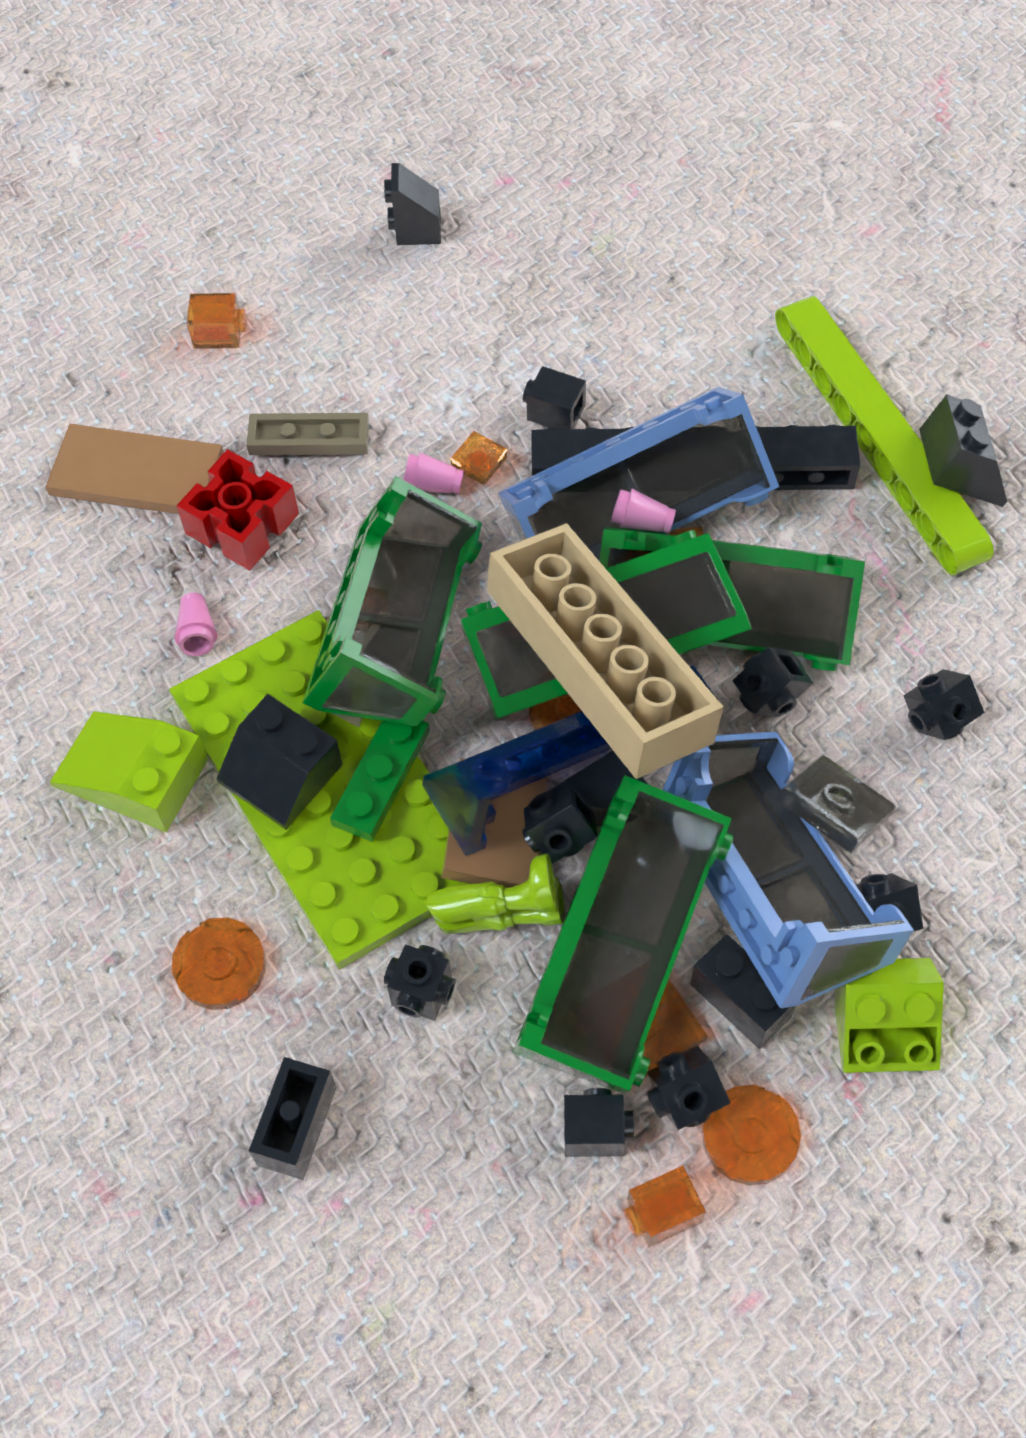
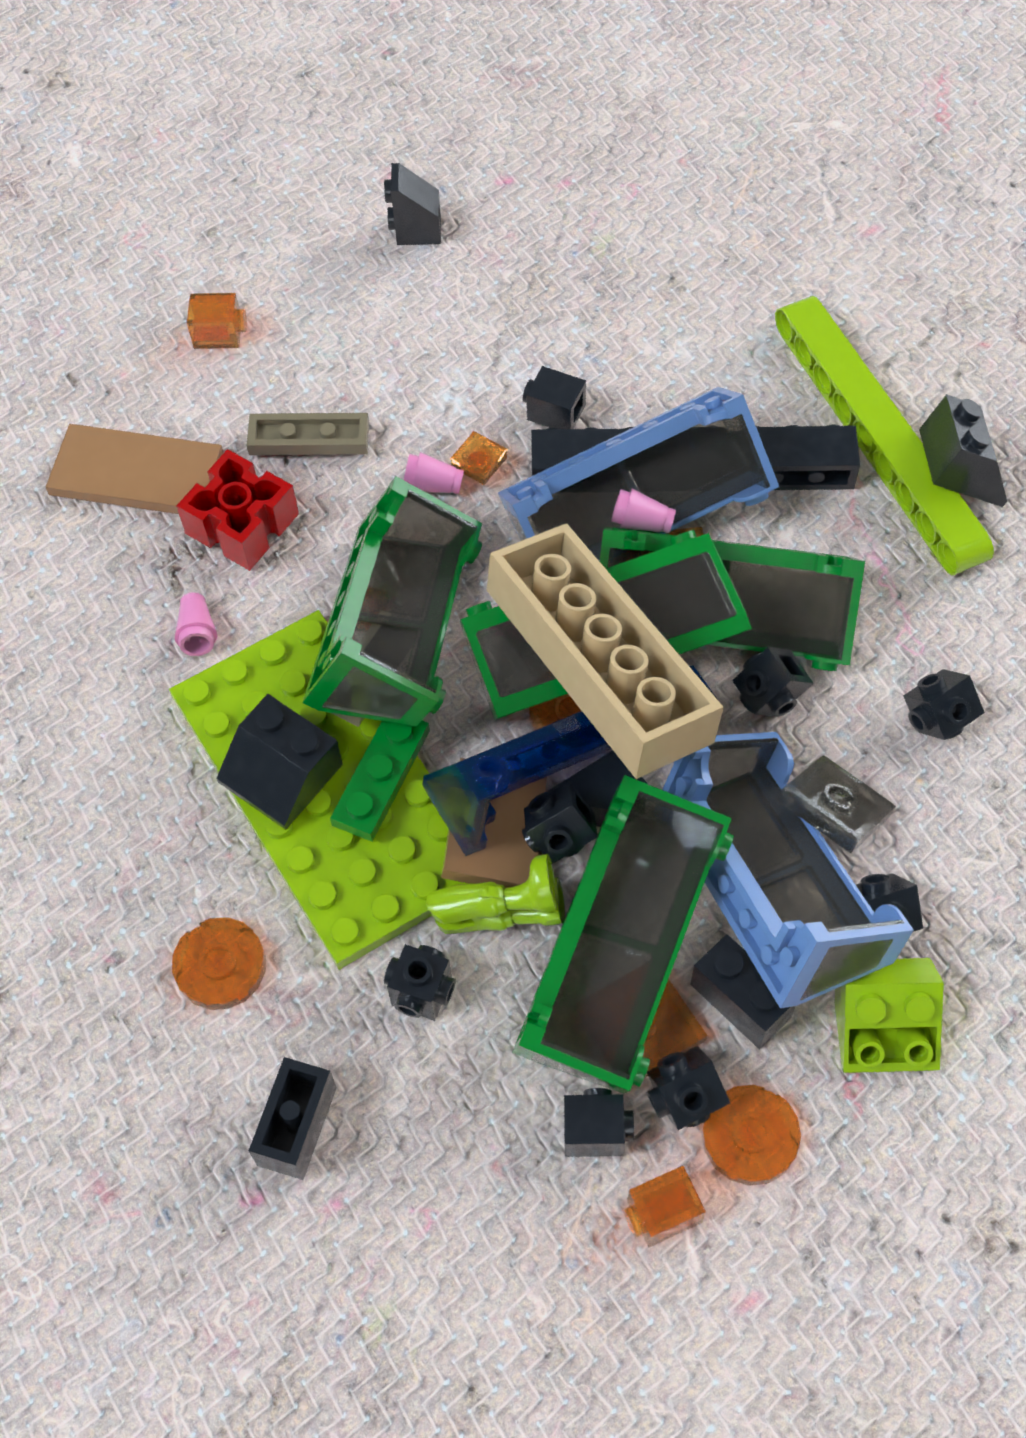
(133, 767): lime slope -> none

